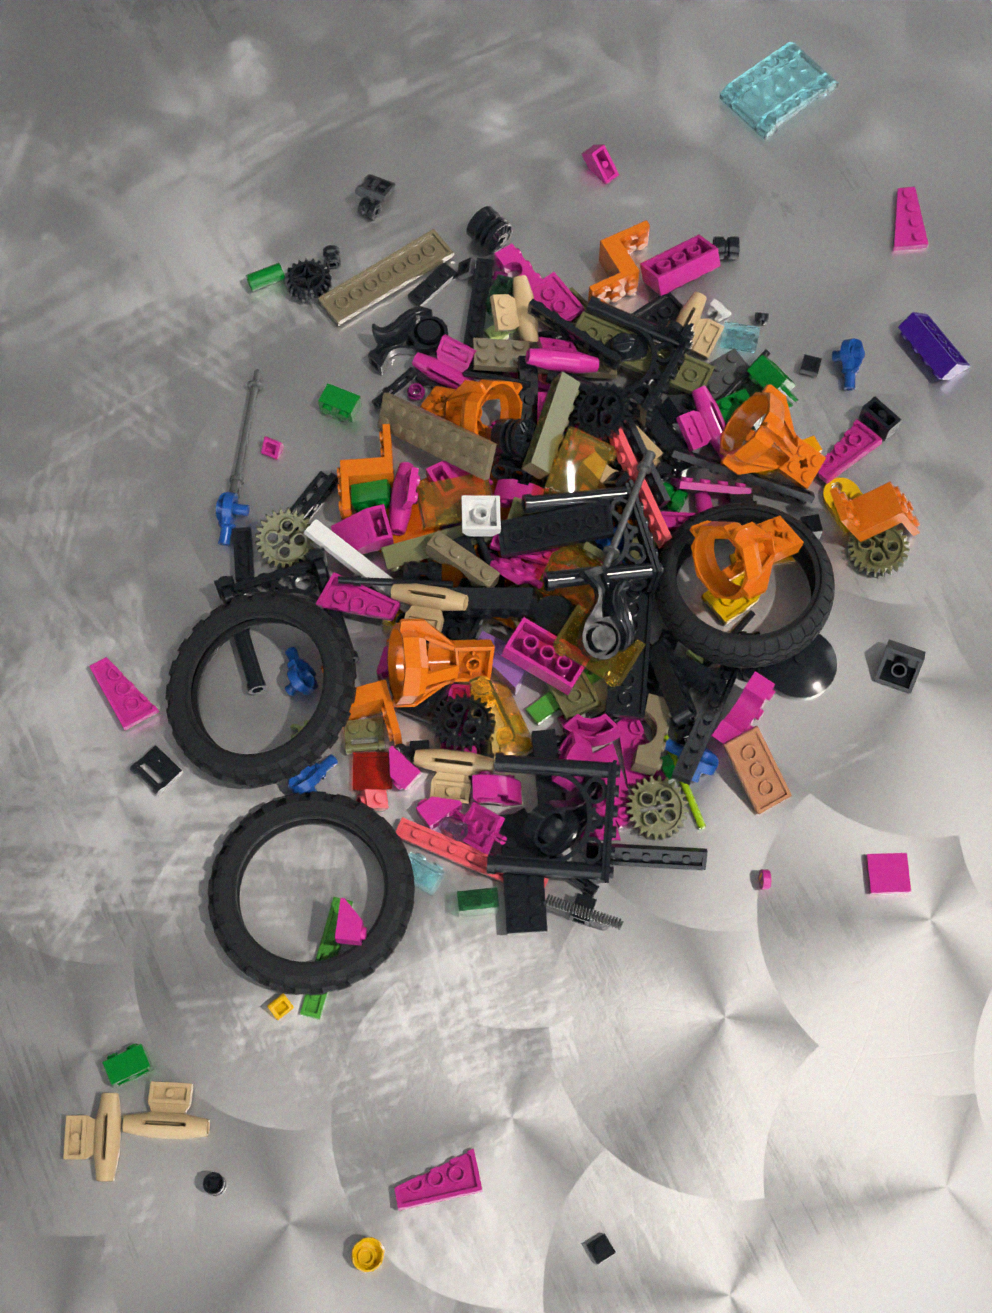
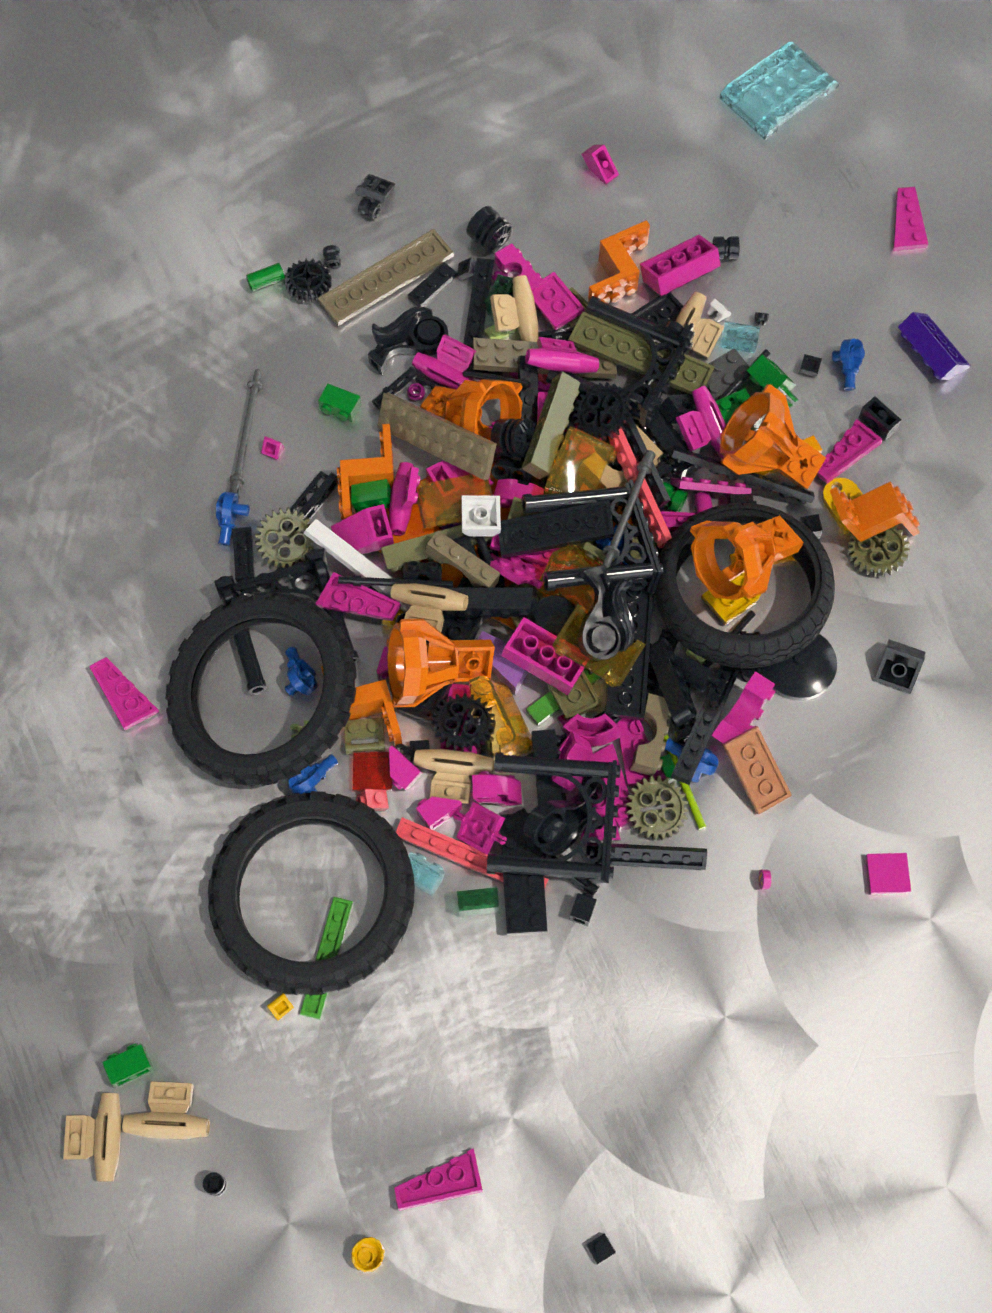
(161, 765): black plate -> none
(349, 926): dark pink slope -> none
(453, 828): clear purple brick -> none
(573, 334): black plate -> none
(584, 912): dark grey piece -> none
(617, 479): black plate -> none
(628, 346): black piece -> none

